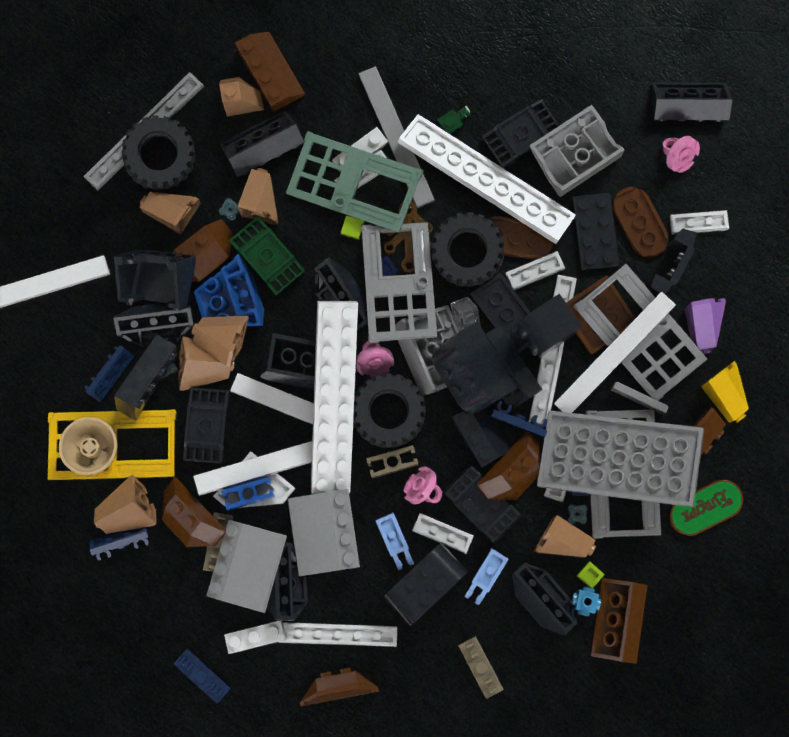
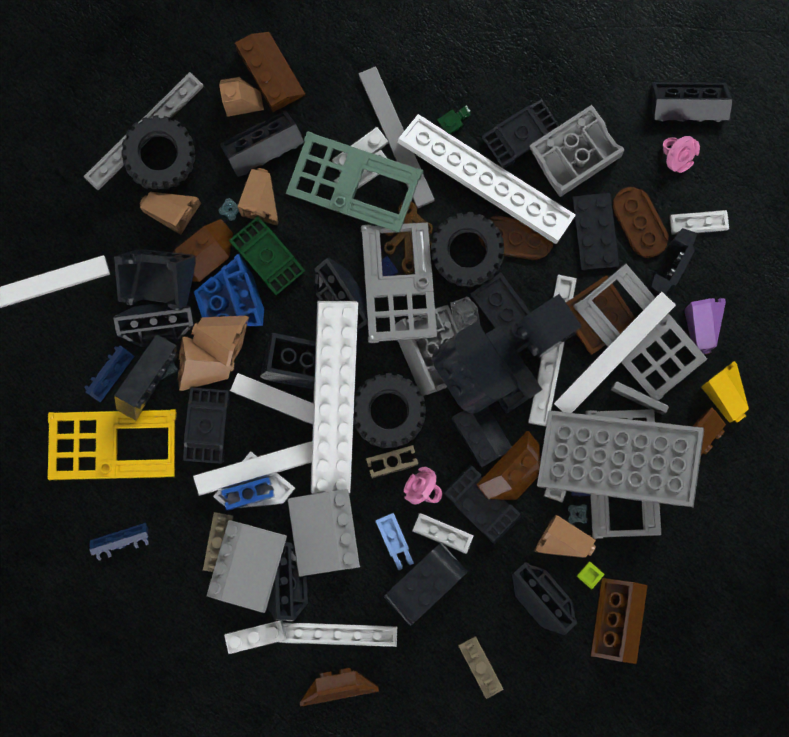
(81, 440): tan piece -> none
(125, 508): medium nougat slope -> none
(189, 518): reddish brown wedge -> none
(202, 676): dark blue plate -> none
(352, 227): lime tile -> none
(374, 360): bright pink tile -> none
(487, 574): light blue hinge -> none
(518, 420): dark blue plate -> none
(535, 271): white tile -> none
(578, 601): dark azure brick -> none
(711, 506): green tile -> none

